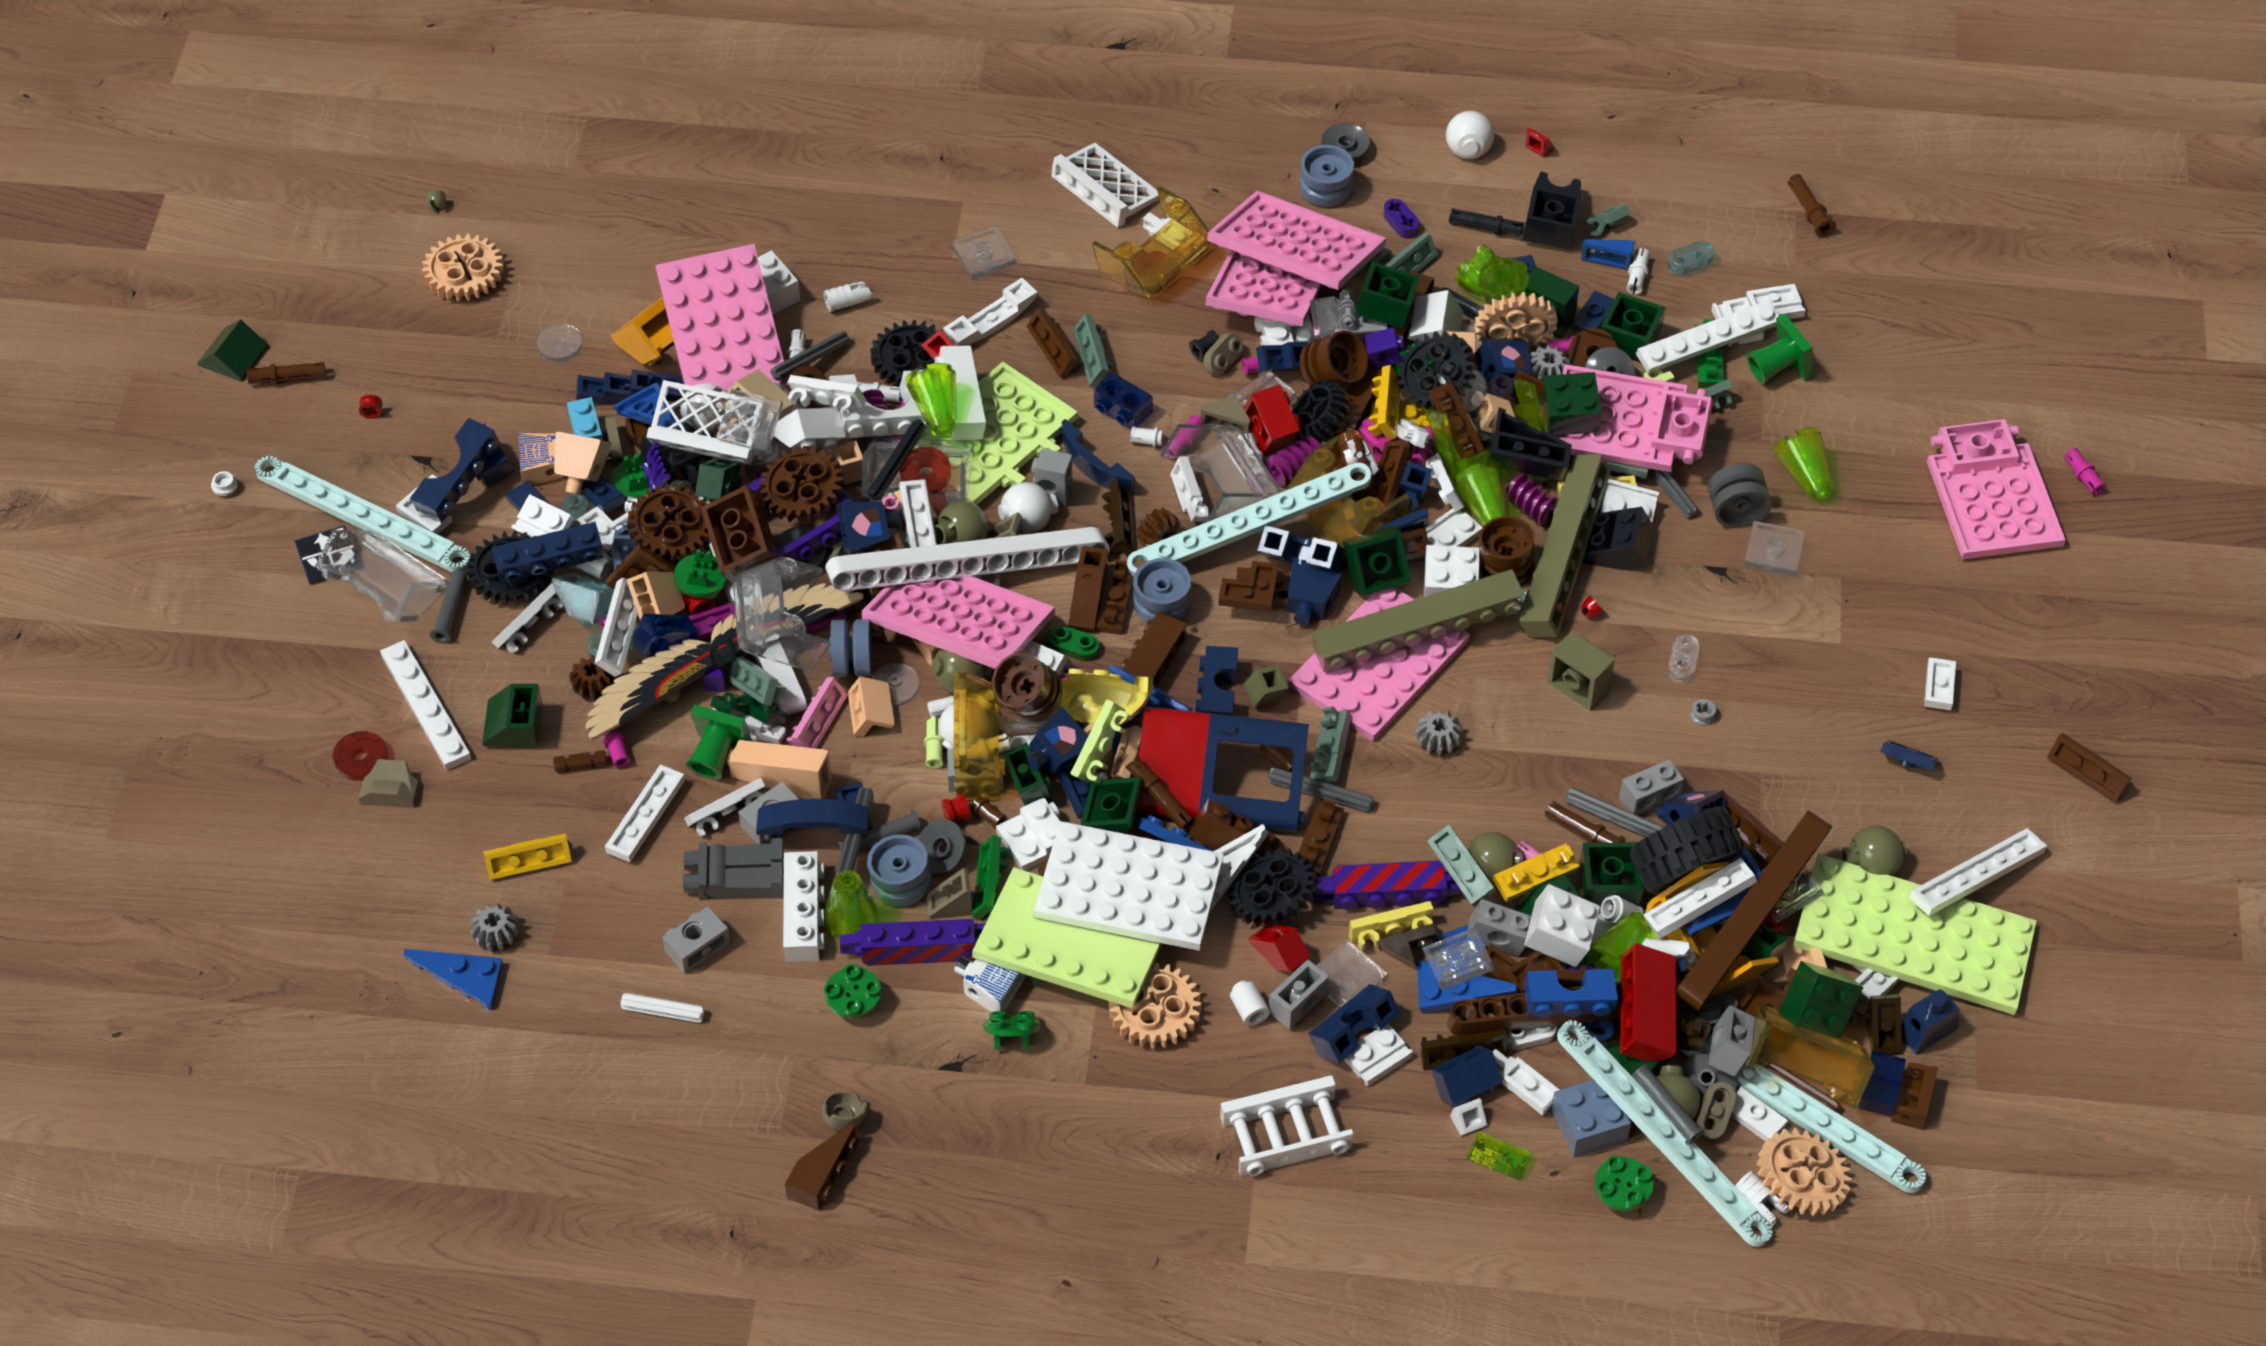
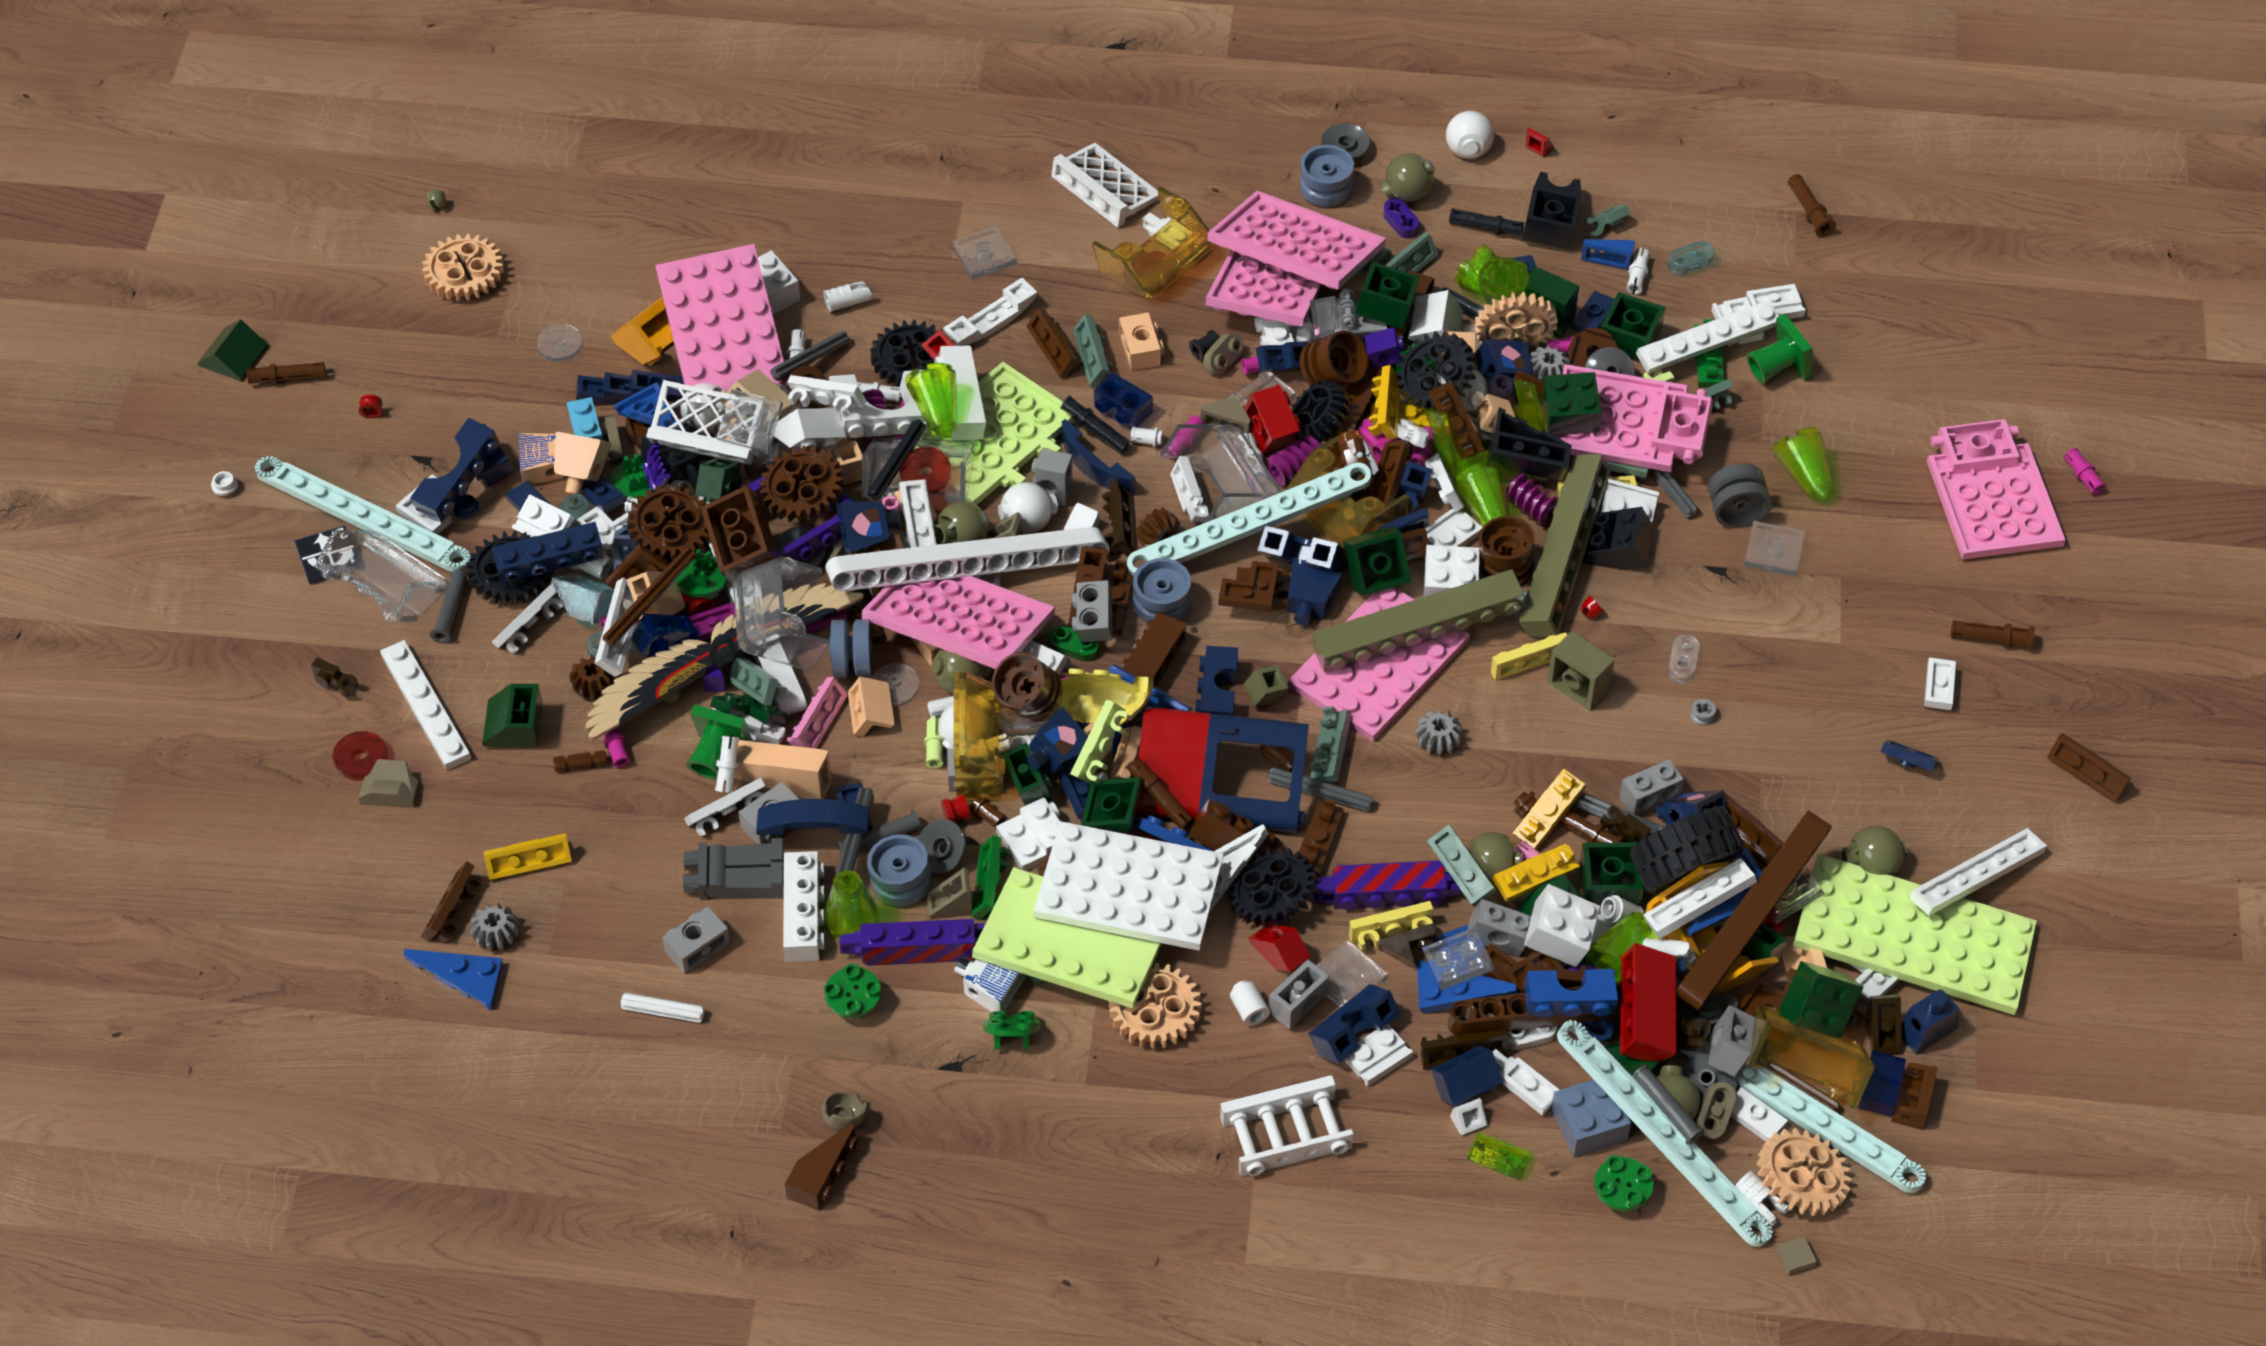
(331, 676): none -> dark brown plate
(450, 903): none -> reddish brown plate
(466, 507): none -> dark blue plate
(645, 813): white plate -> none
(649, 596): none -> reddish brown axle
(727, 764): none -> white pin
(1082, 518): none -> white slope
(1089, 420): none -> black pin
(1097, 610): none -> light grey brick
(1140, 341): none -> light nougat brick
(1408, 178): none -> olive brick
(1525, 657): none -> light yellow plate
(1525, 803): none -> reddish brown plate
(1549, 809): none -> yellow plate
(1627, 826): none -> dark brown plate
(1796, 1255): none -> dark tan tile
(2005, 635): none -> reddish brown pin

